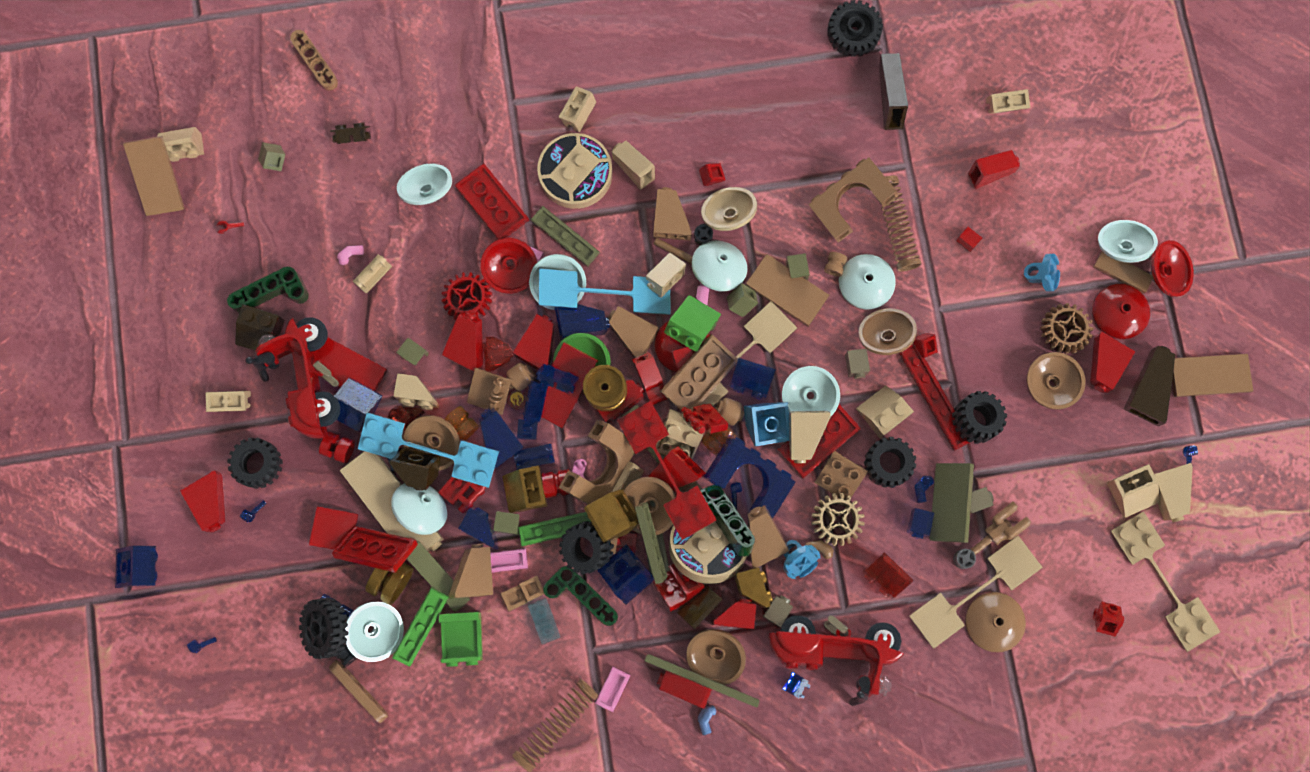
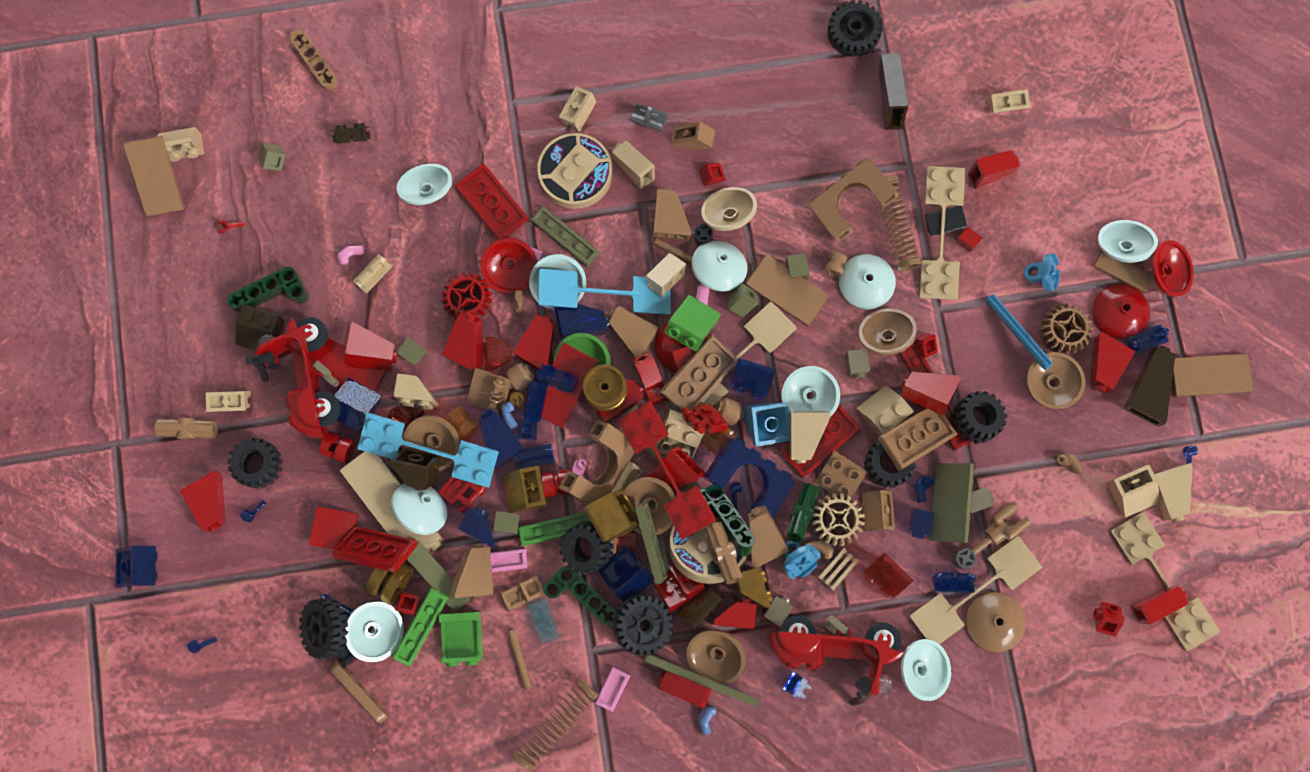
(186, 428): none -> medium nougat piece
(369, 349): none -> slope
(408, 603): none -> red slope
(507, 416): none -> medium blue arm
(519, 297): none -> medium nougat tile
(519, 659): none -> medium nougat bar
(628, 621): none -> black wheel
(648, 117): none -> dark grey hips
(693, 136): none -> medium nougat slope
(723, 553): none -> medium nougat piece
(802, 512): none -> dark green piece
(848, 557): none -> tan tile
(878, 510): none -> medium nougat panel
(916, 437): none -> medium nougat tile
(925, 670): none -> light aqua dish
(931, 390): none -> slope
(943, 188): none -> tan hinge
(948, 583): none -> clear blue hinge
(954, 220): none -> black slope
(1019, 332): none -> dark azure axle
(1069, 460): none -> medium nougat arm
(1148, 339): none -> clear blue hinge
(1160, 605): none -> red slope

